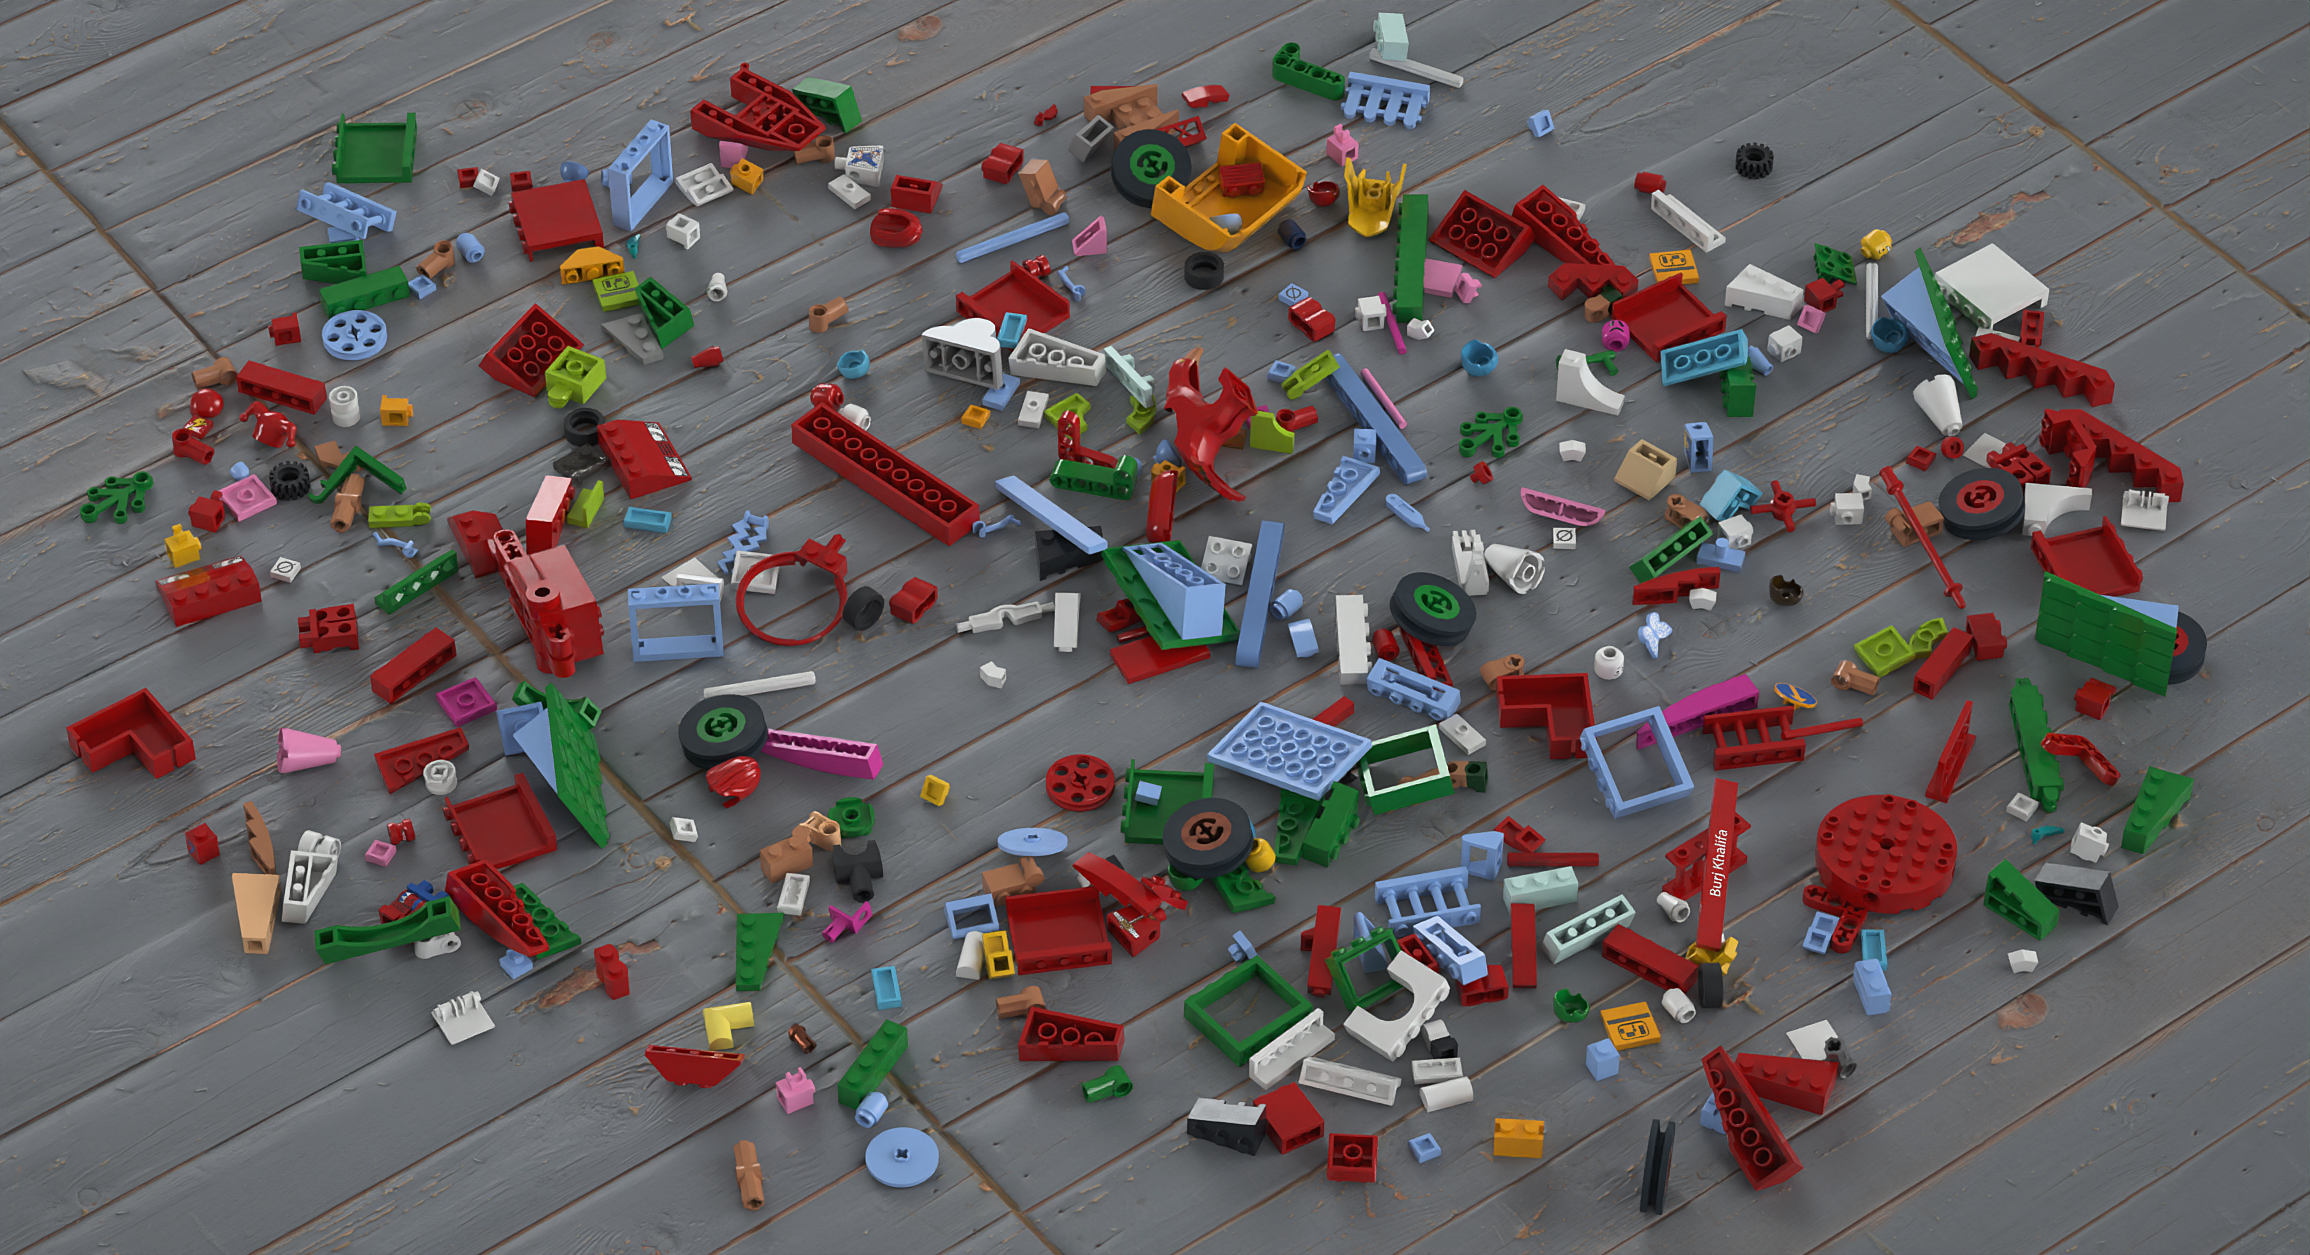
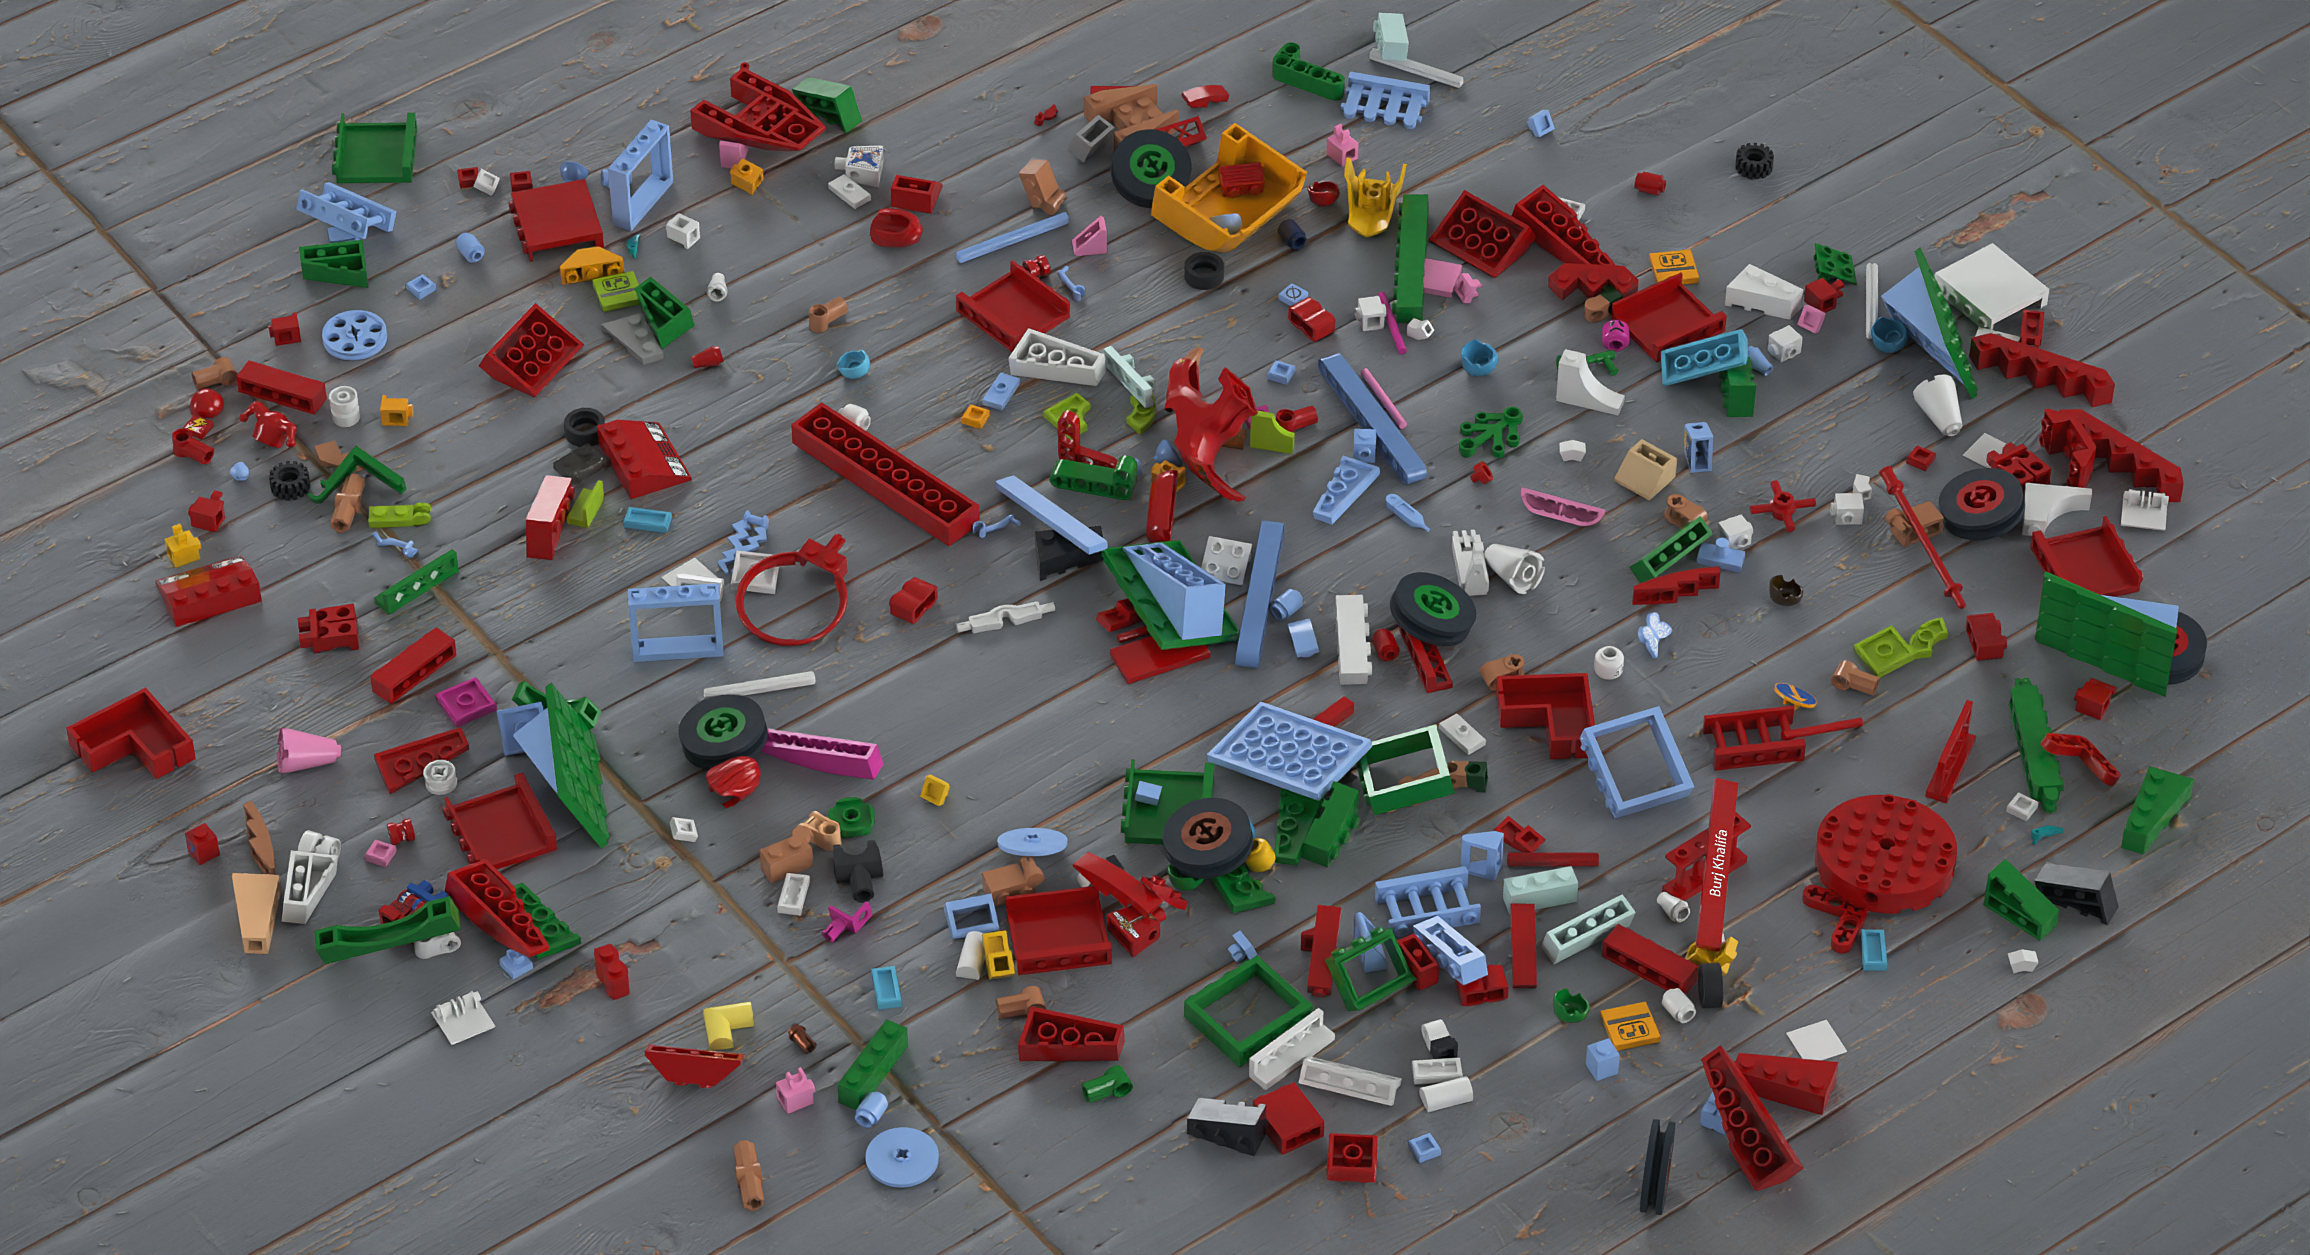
(139, 483): green plant -> none
(247, 497): bright pink tile -> none
(285, 569): white tile -> none
(365, 292): green brick -> none
(440, 258): nougat piece -> none
(475, 537): red wedge -> none
(550, 604): red piece -> none
(574, 377): lime brick -> none
(703, 184): white slope -> none
(754, 947): green wing -> none
(819, 150): nougat piece -> none
(828, 394): red head -> none
(859, 599): black tyre -> none
(964, 352): light grey brick -> none
(993, 675): white piece -> none
(1002, 163): red brick -> none
(1011, 330): medium azure tile -> none
(1032, 409): white plate -> none
(1066, 620): white arch -> none
(1075, 789): red wedge -> none
(1310, 374): lime hinge -> none
(1391, 1037): white arch -> none
(1413, 690): light blue brick -> none
(1518, 1138): light orange brick -> none
(1564, 538): white tile -> none
(1686, 221): white fence -> none
(1688, 714): dark pink slope -> none
(1702, 598): white piece -> none
(1728, 494): medium azure brick -> none
(1820, 933): light blue slope -> none
(1837, 1052): flat silver piece -> none
(1872, 986): light blue brick -> none
(1876, 244): yellow head -> none
(1942, 663): red brick -> none
(1952, 447): red tile -> none
(2089, 842): white brick -> none

